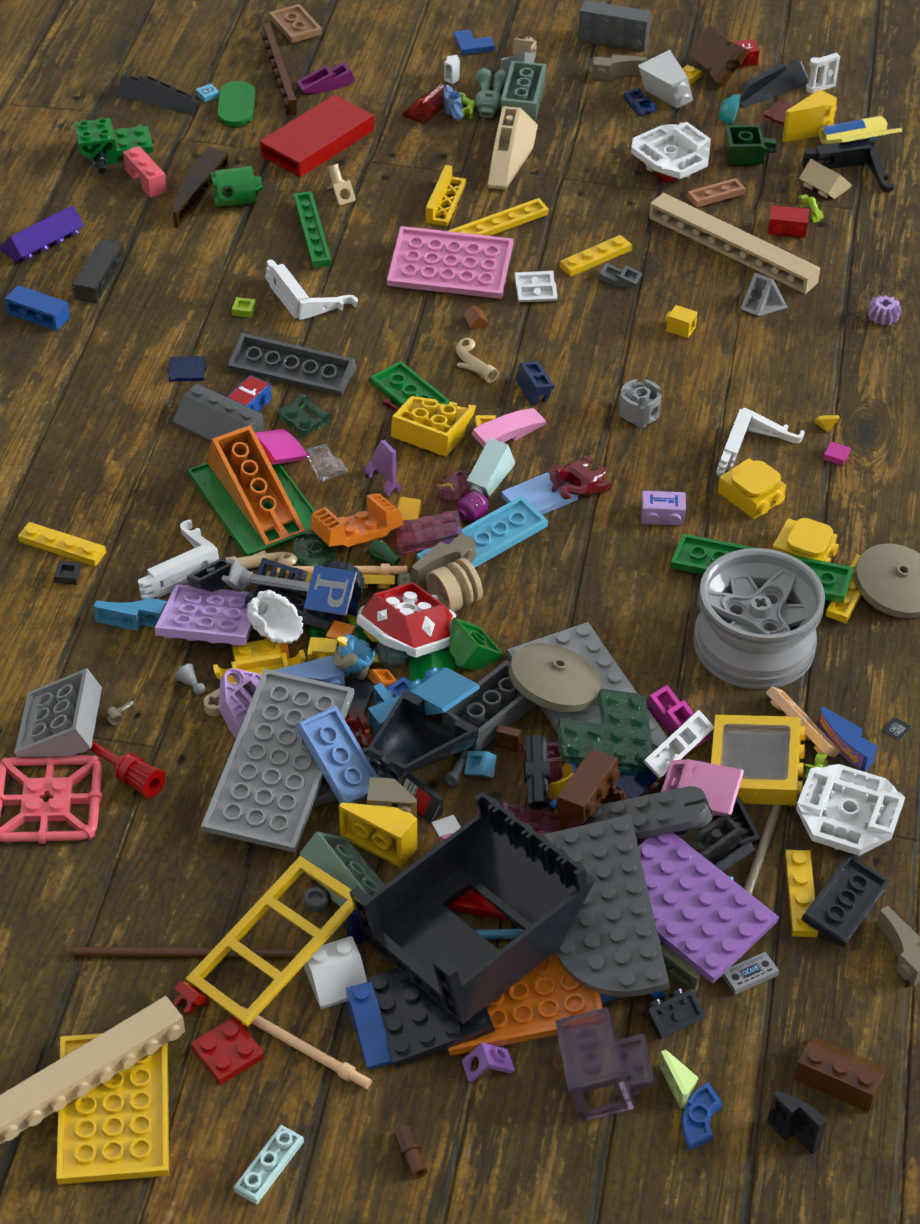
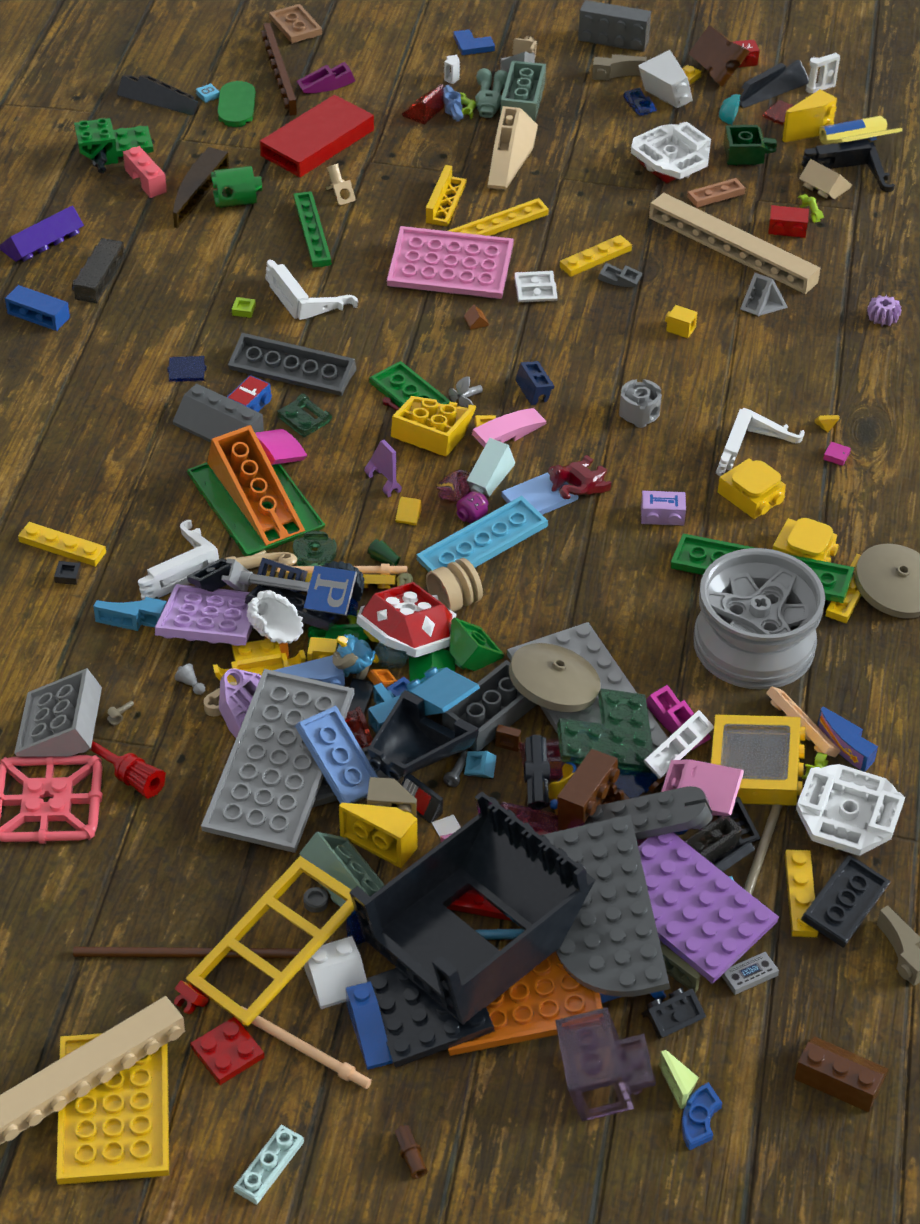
(324, 463): clear slope -> none
(340, 629): orange tile -> none
(357, 528): orange plate -> none
(428, 531): clear pink plate -> none
(442, 555): dark tan slope -> none
(463, 391): none -> light grey plant
(472, 363): tan plant -> none
(489, 1057): medium lavender bracket -> none
(795, 1117): black slope -> none
(897, 728): black sticker -> none

